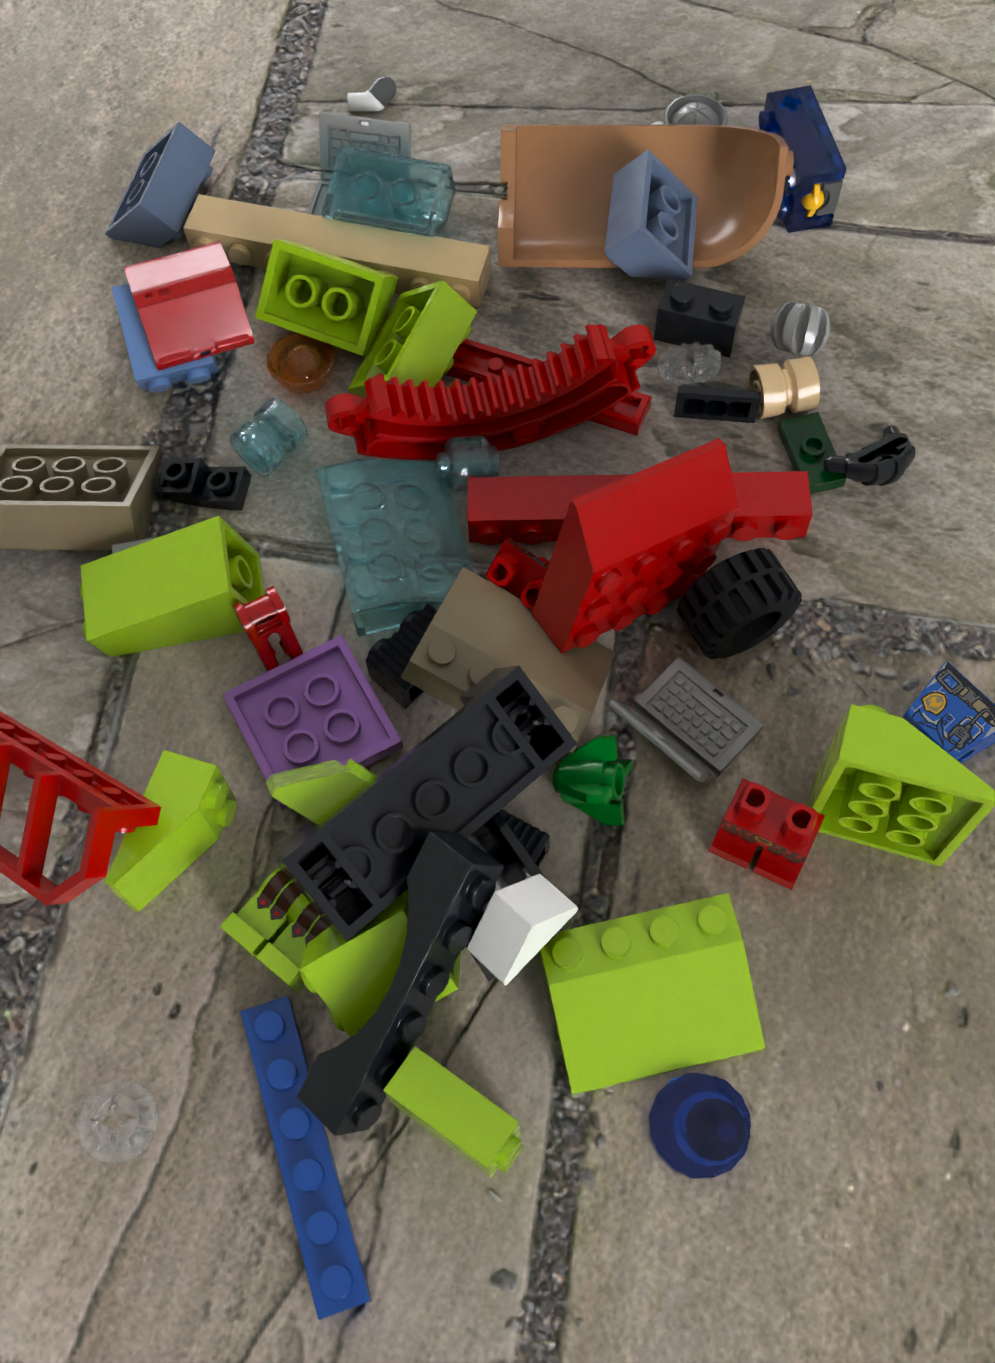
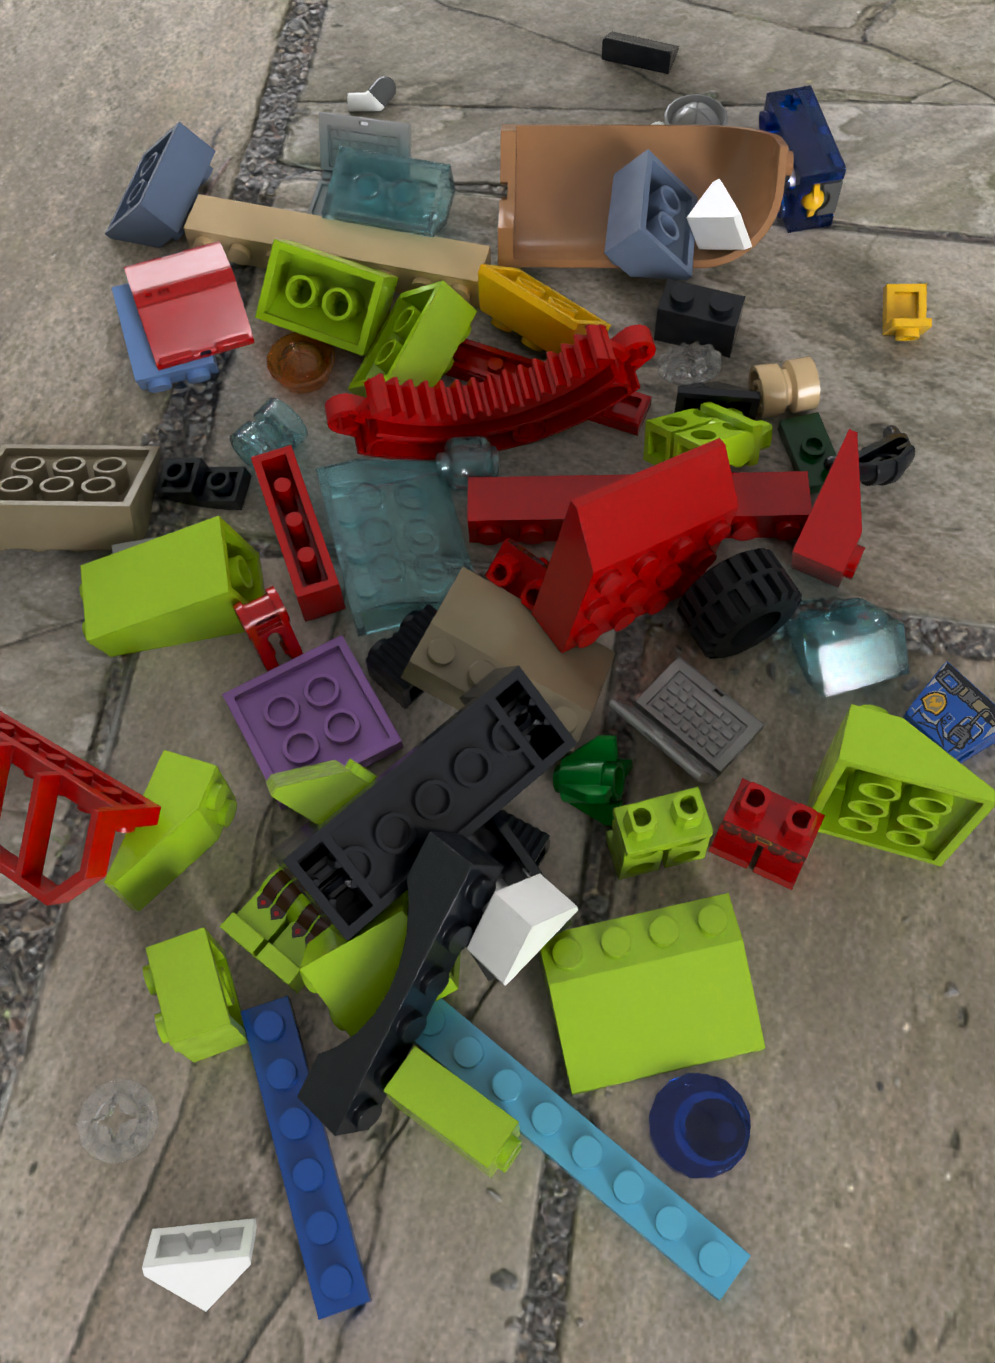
(195, 995): none -> lime brick
(200, 1258): none -> white slope
(298, 533): none -> red brick
(531, 308): none -> yellow slope
(585, 1151): none -> medium azure plate
(639, 52): none -> black slope
(659, 829): none -> lime hips
(691, 428): none -> lime hips
(717, 221): none -> white slope
(800, 328): light grey piece -> none
(833, 529): none -> red slope
(848, 646): none -> clear light blue slope
(905, 311): none -> yellow bracket

